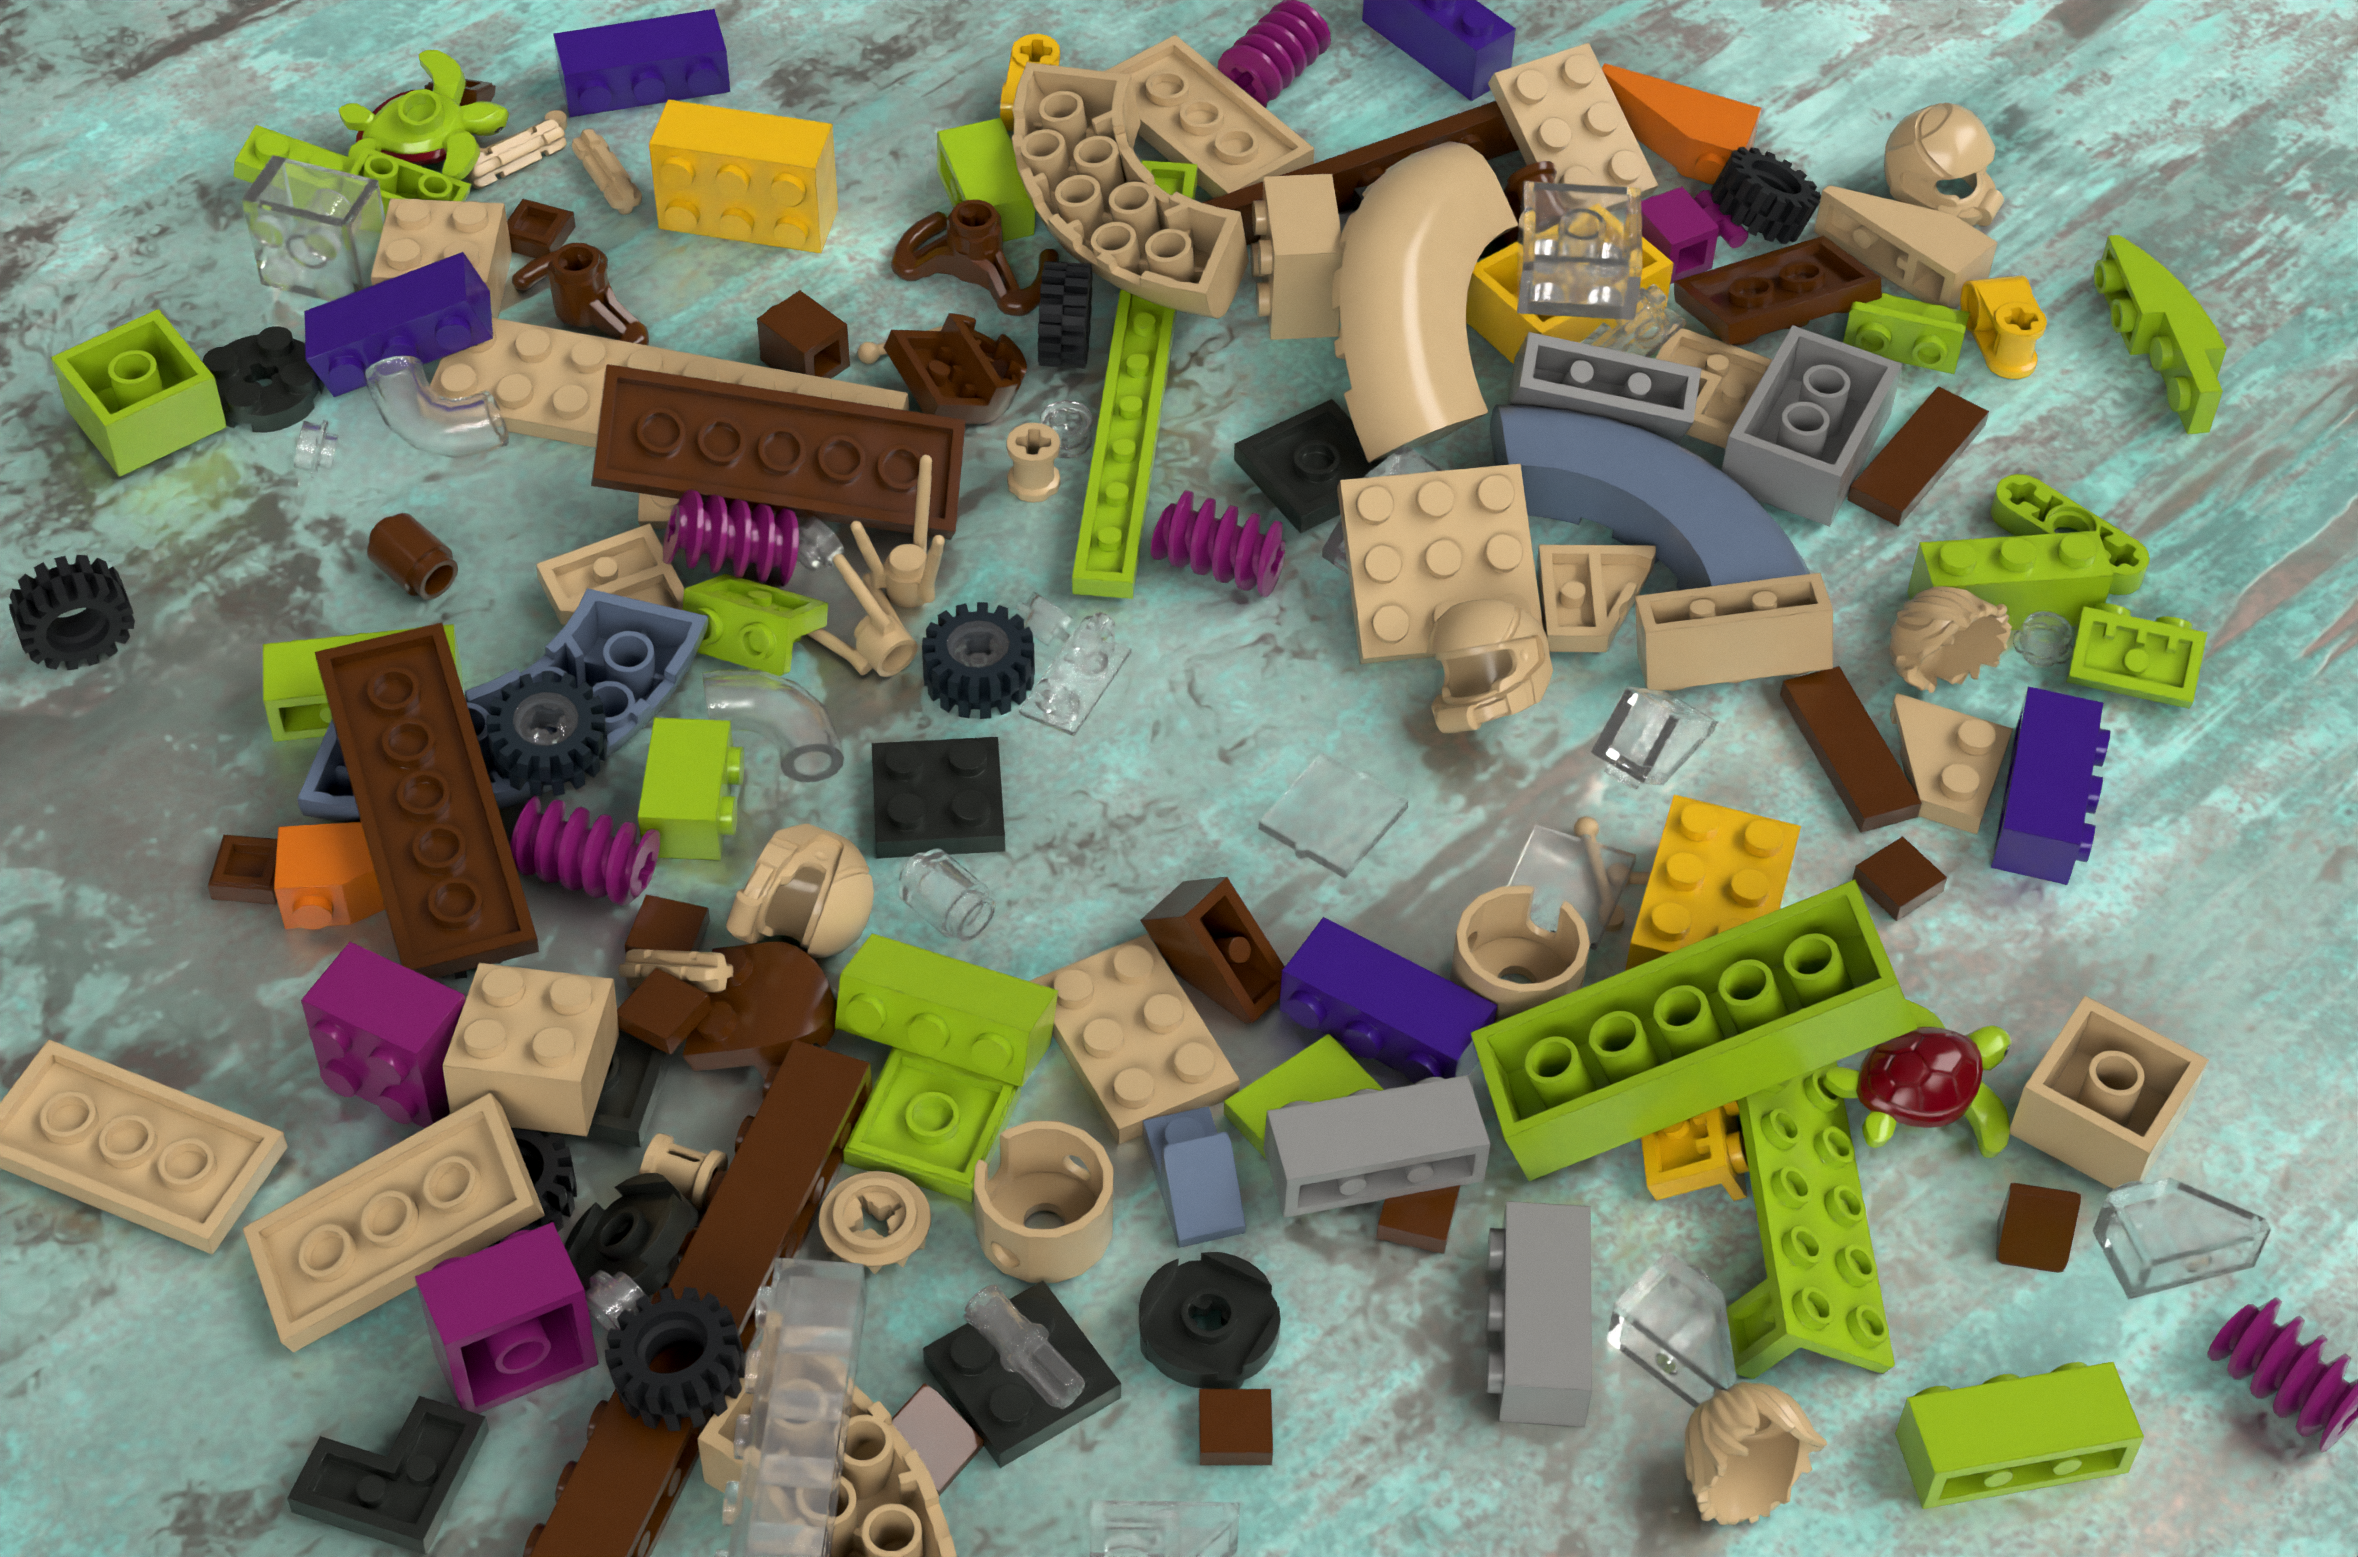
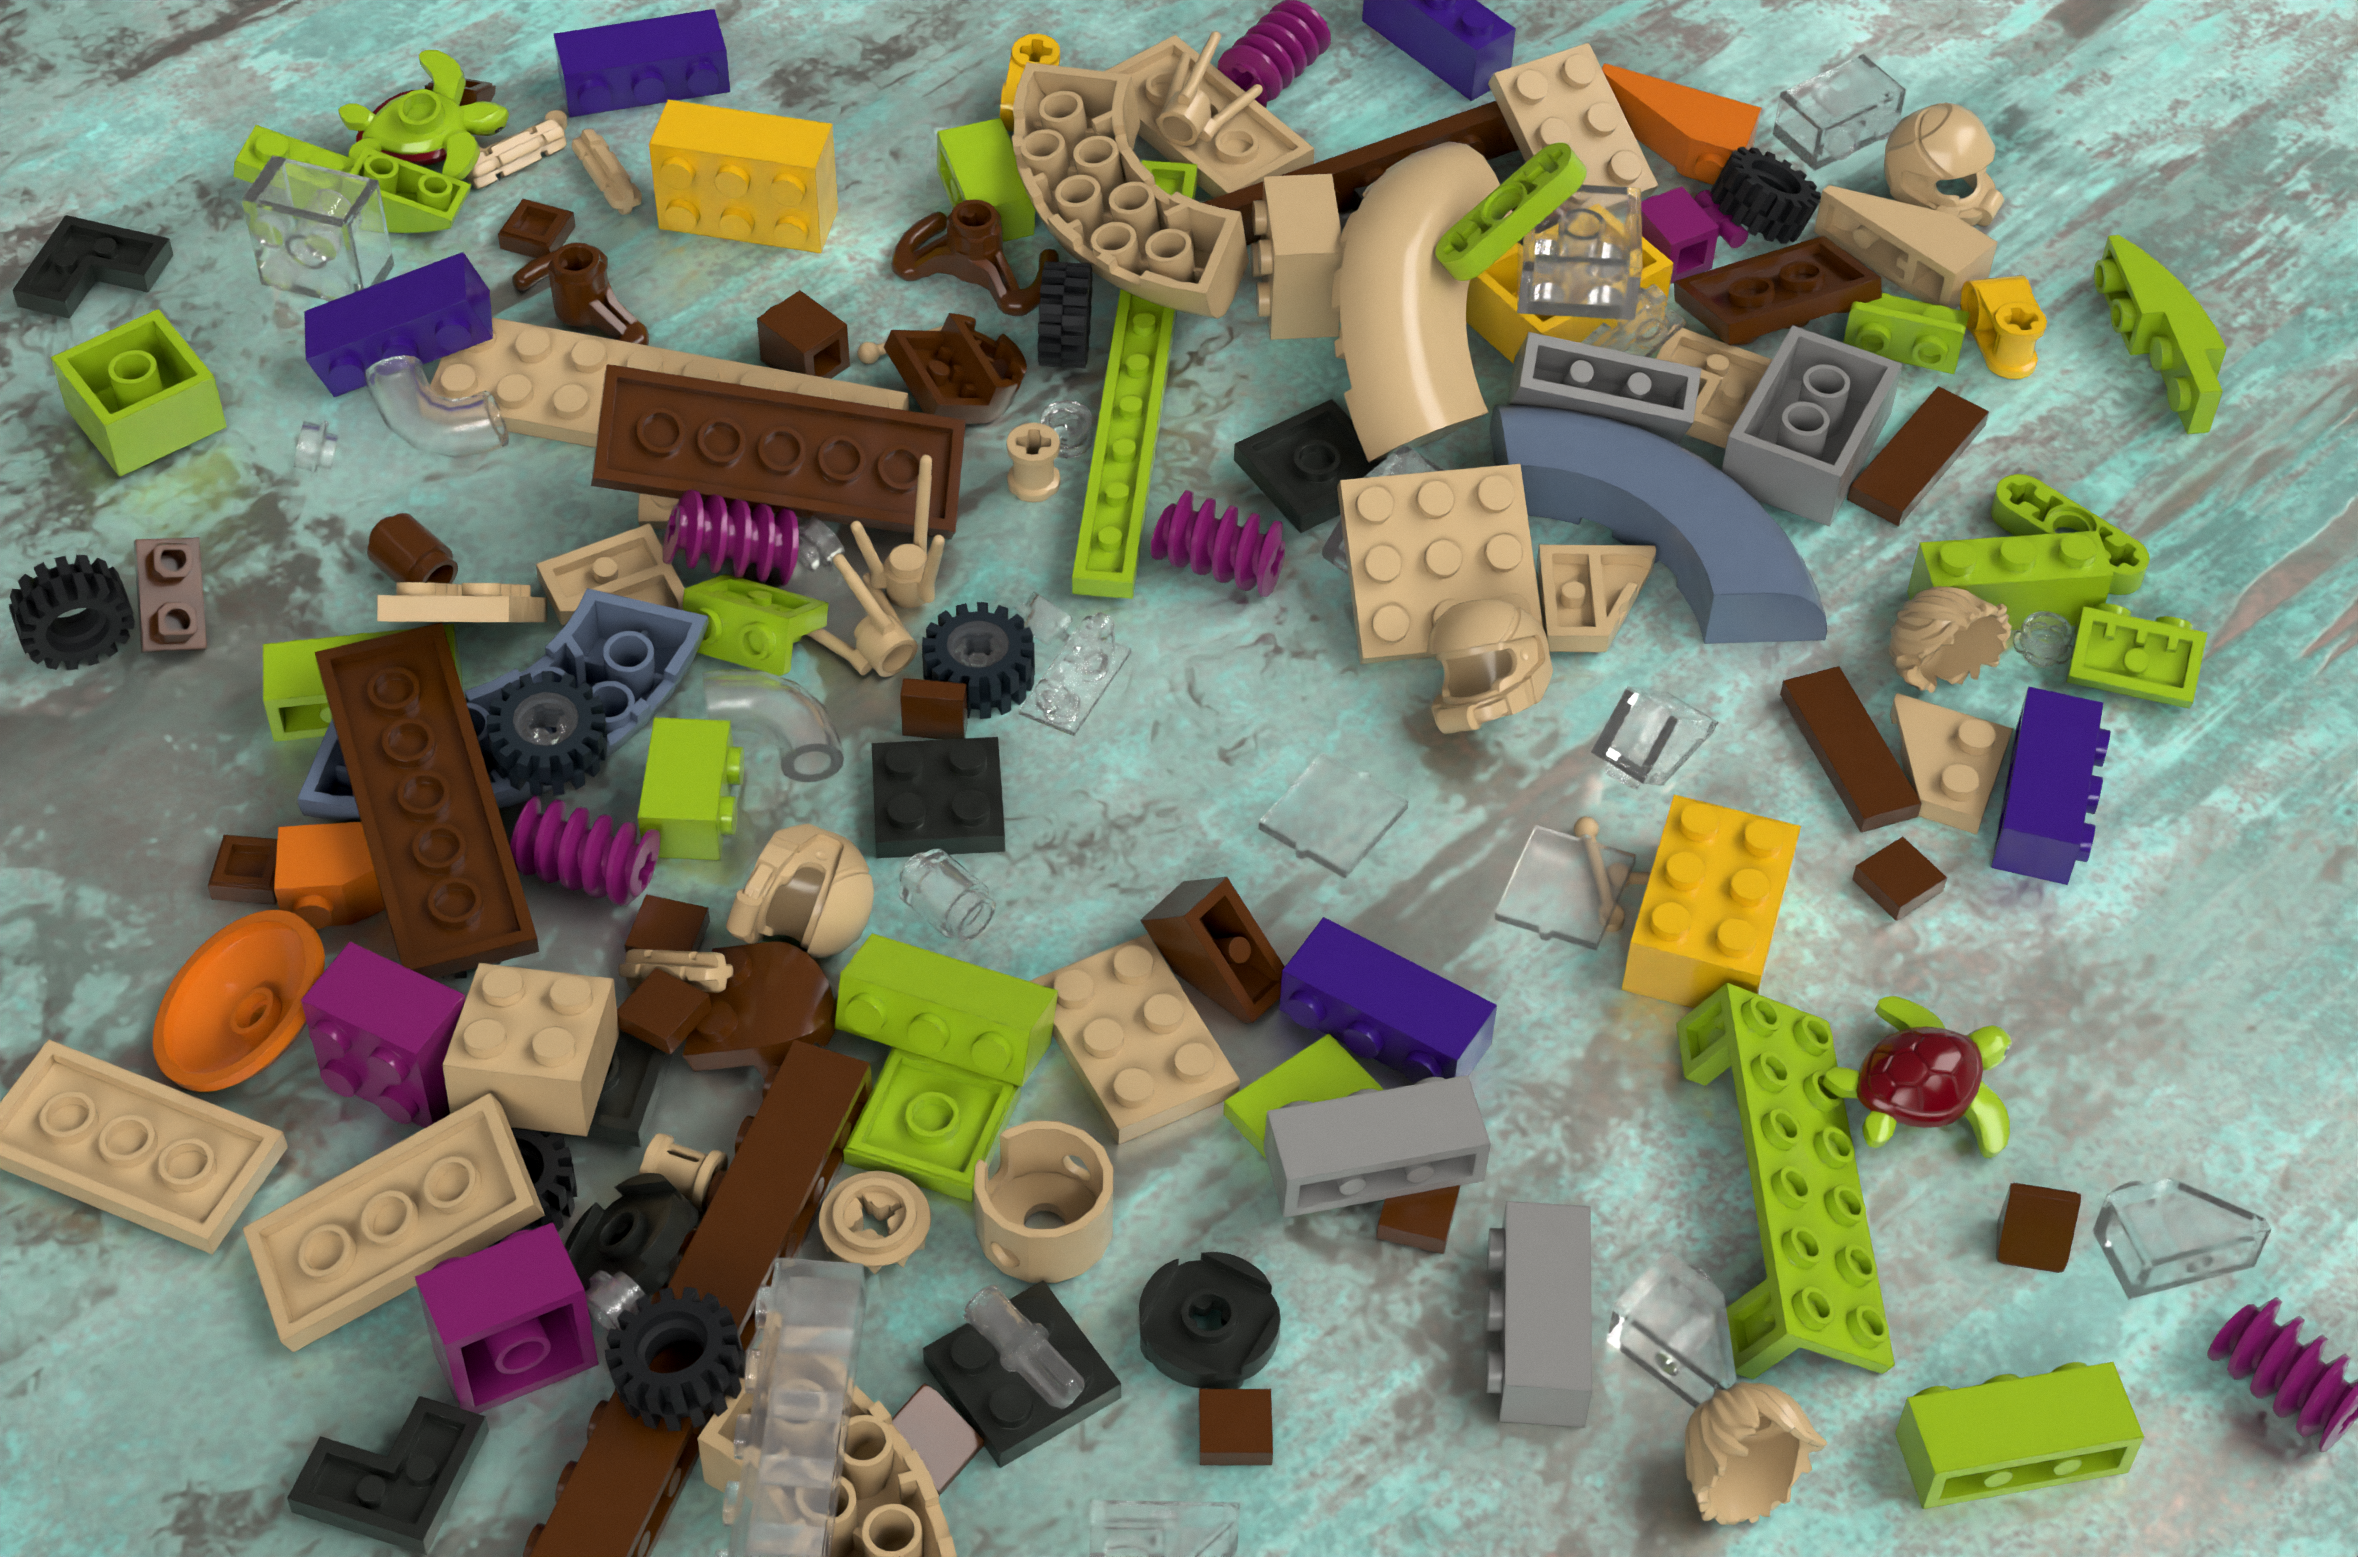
(87, 253): none -> pearl dark grey plate
(170, 594): none -> hips
(237, 1001): none -> orange dish
(271, 356): pearl dark grey plate -> none
(432, 230): tan brick -> none
(461, 603): none -> tan plate
(933, 709): none -> reddish brown tile
(1187, 110): none -> tan plant
(1195, 1176): sand blue slope -> none
(1501, 939): tan piece -> none
(1536, 190): none -> lime beam
(1692, 1031): lime brick -> none
(1697, 1155): yellow bracket -> none
(1734, 632): tan brick -> none
(1838, 112): none -> clear brick
(2107, 1095): tan brick -> none

